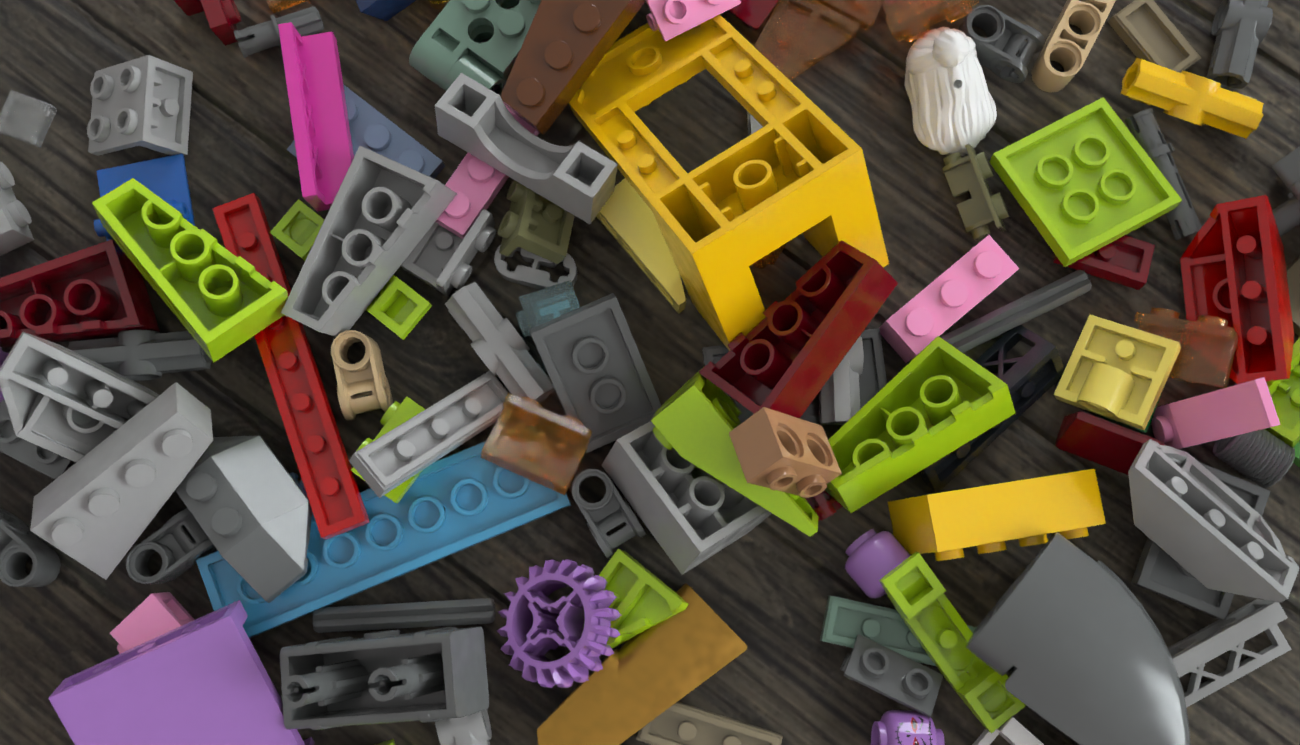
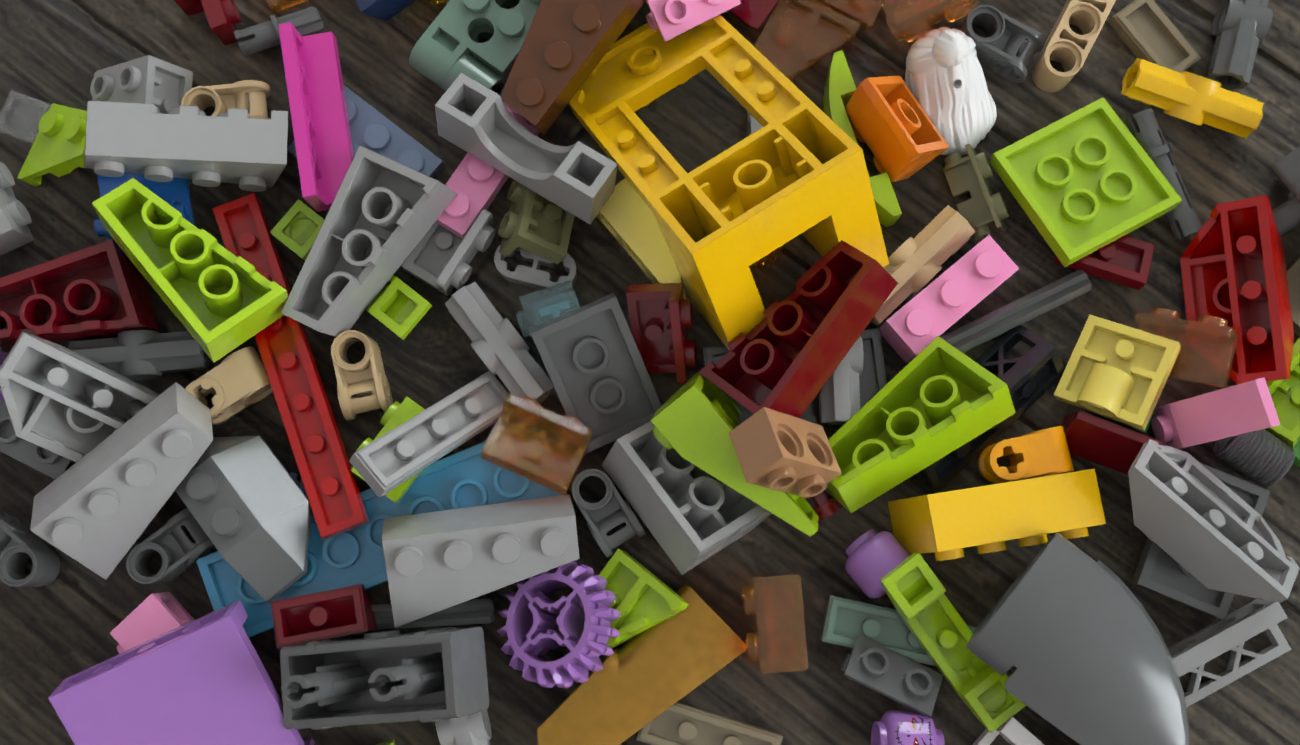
(58, 144): none -> lime wing
(186, 144): none -> light grey wedge
(234, 383): none -> tan piece
(239, 95): none -> tan piece
(322, 616): none -> dark red slope
(474, 550): none -> light grey wedge
(660, 326): none -> dark red bracket
(777, 623): none -> clear orange bracket
(837, 93): none -> lime slope
(894, 126): none -> orange slope
(922, 257): none -> tan piece
(1030, 455): none -> light orange piece

